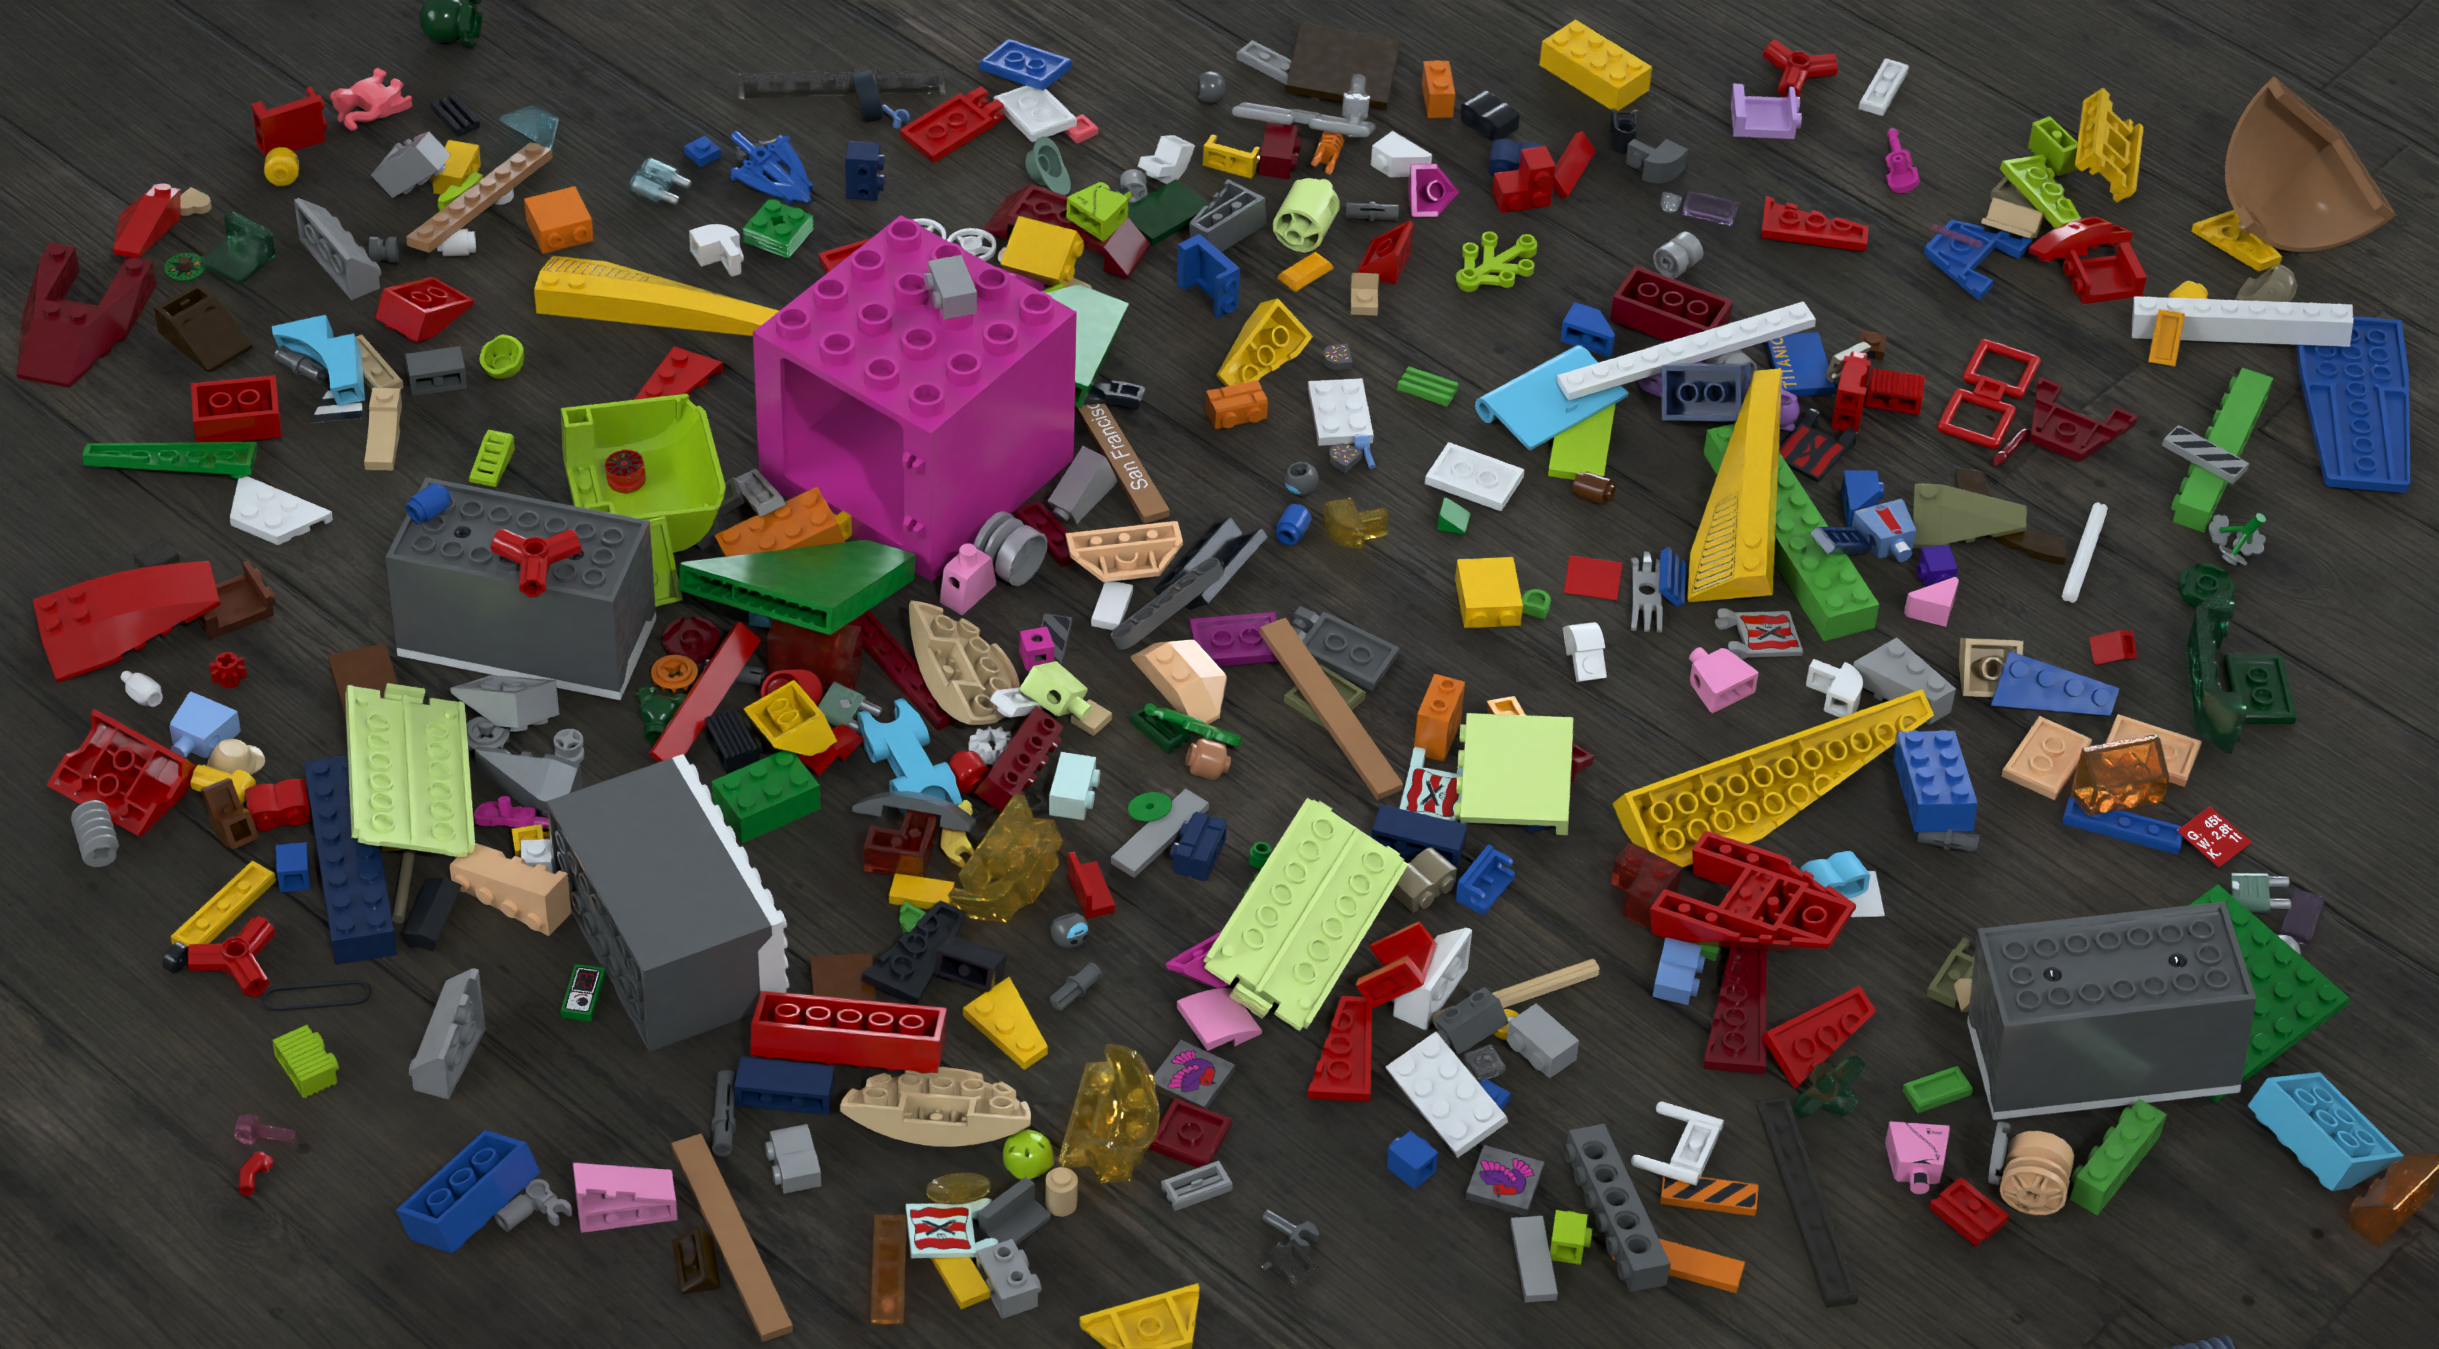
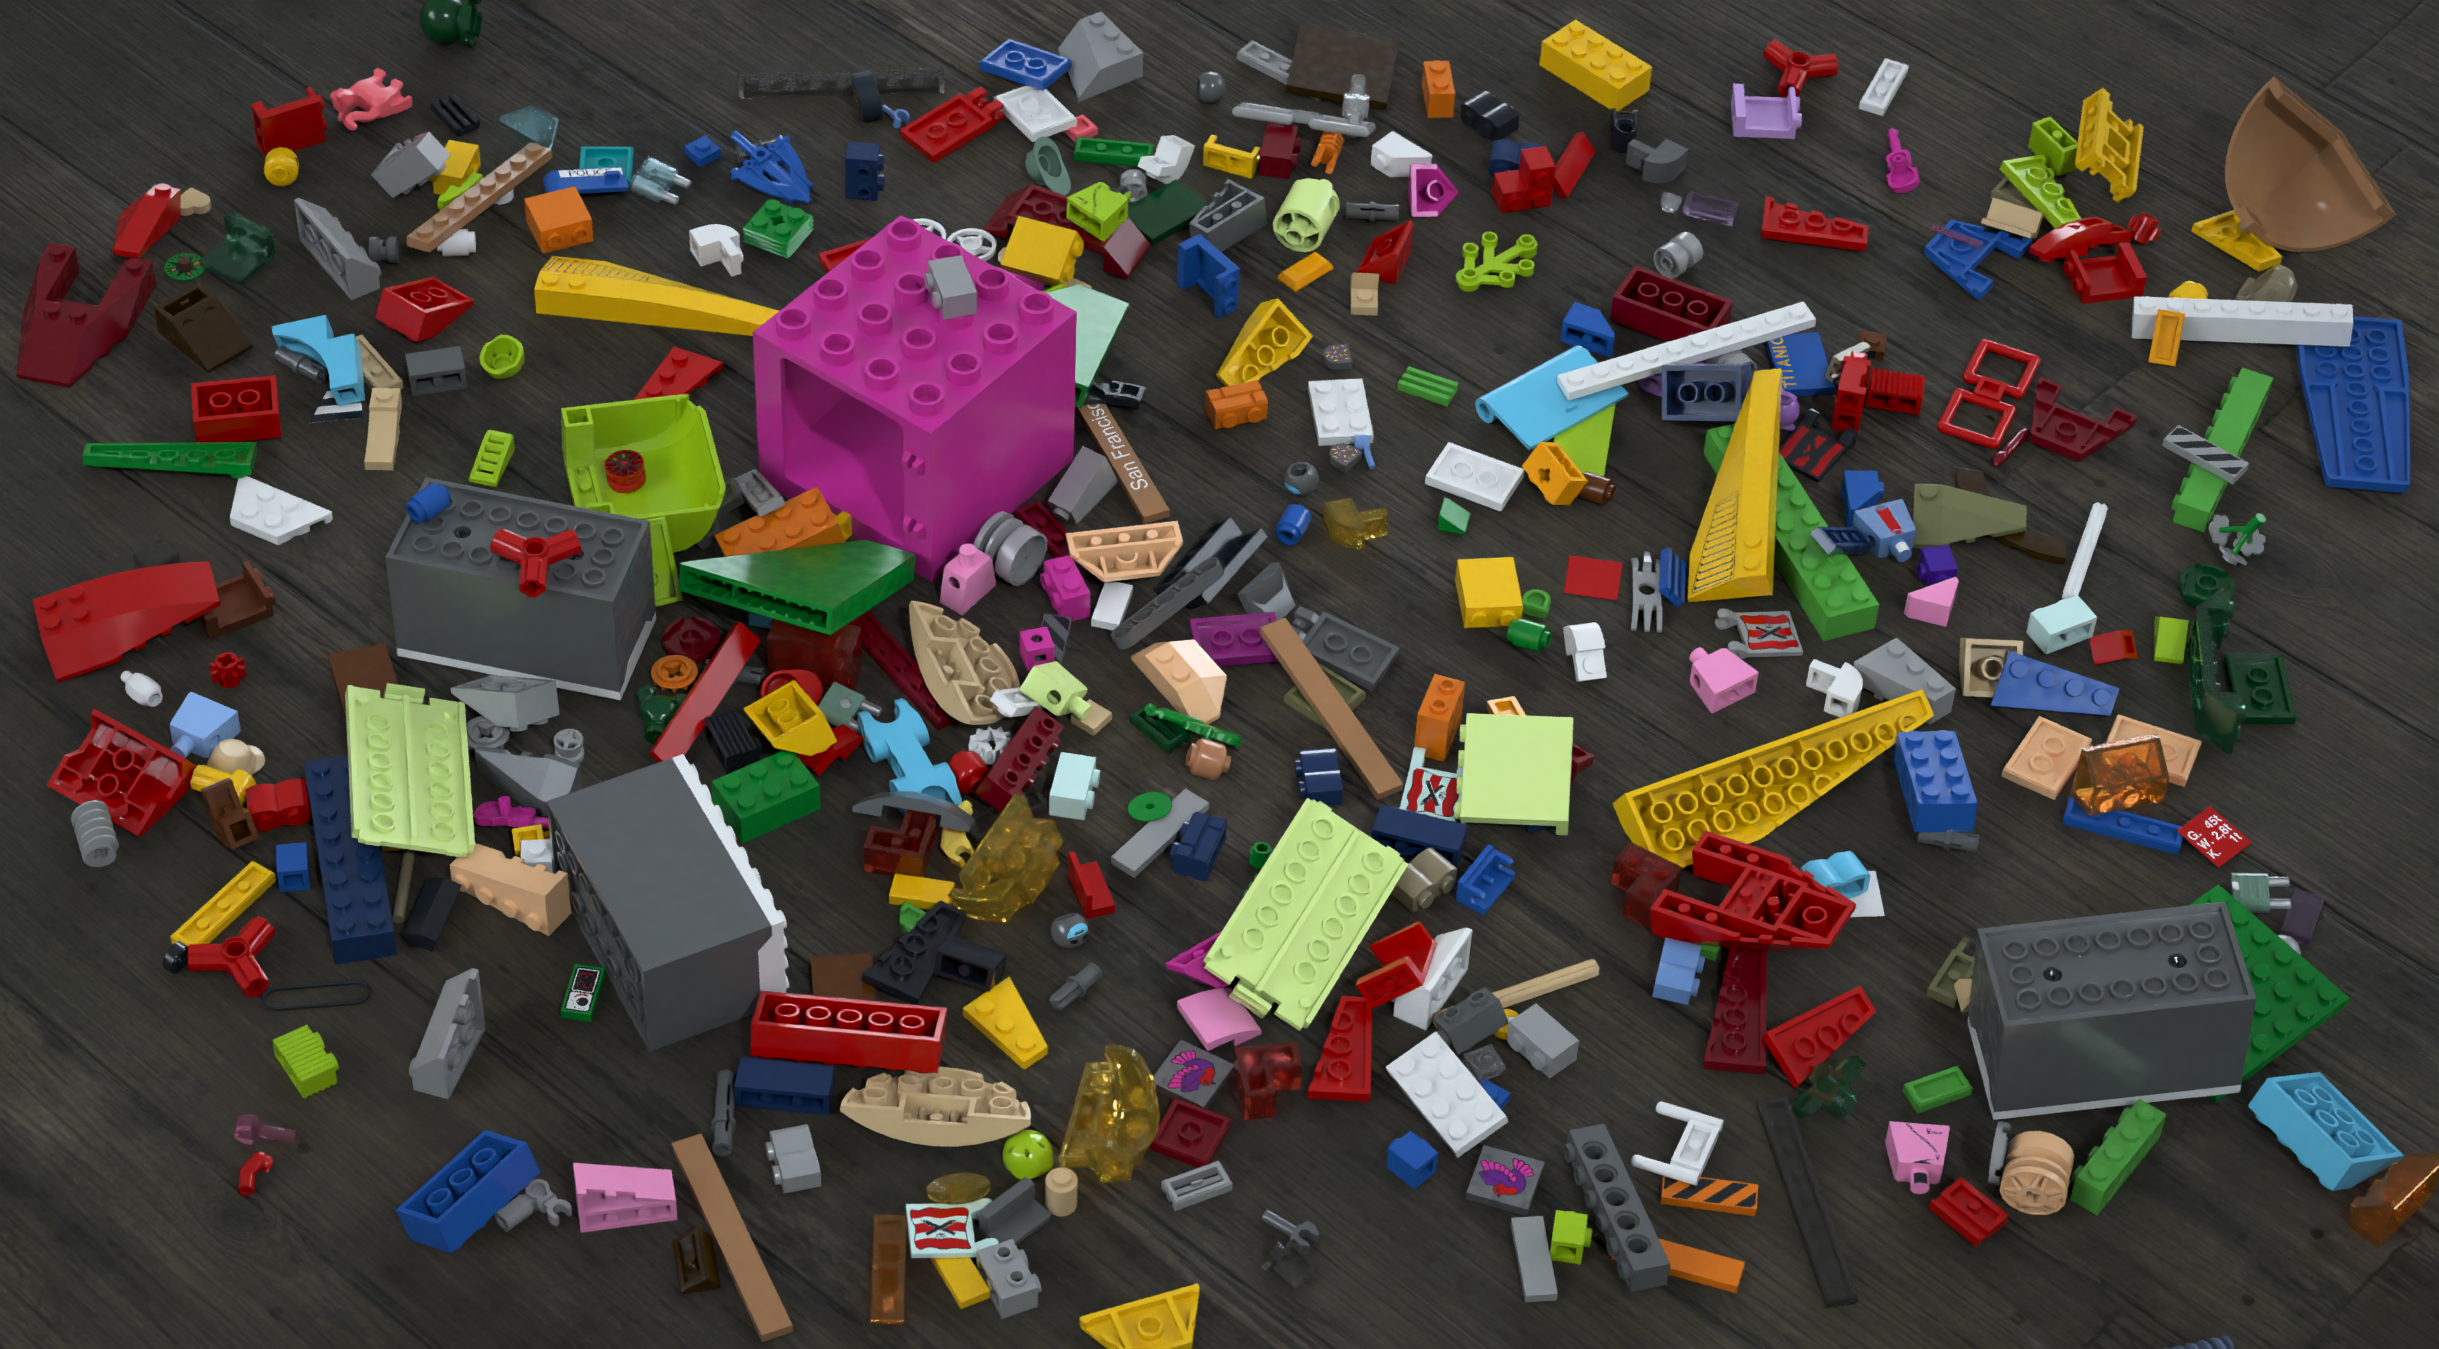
(587, 180): none -> blue door
(608, 157): none -> teal tile
(1066, 588): none -> dark pink brick
(1100, 56): none -> light grey wedge
(1111, 151): none -> green tile
(1262, 1072): none -> clear red brick
(1268, 593): none -> dark grey slope
(1319, 776): none -> dark blue brick
(1529, 635): none -> green brick
(1554, 473): none -> light orange brick
(2061, 624): none -> light aqua brick
(2144, 228): none -> red gear
(2170, 639): none -> lime slope

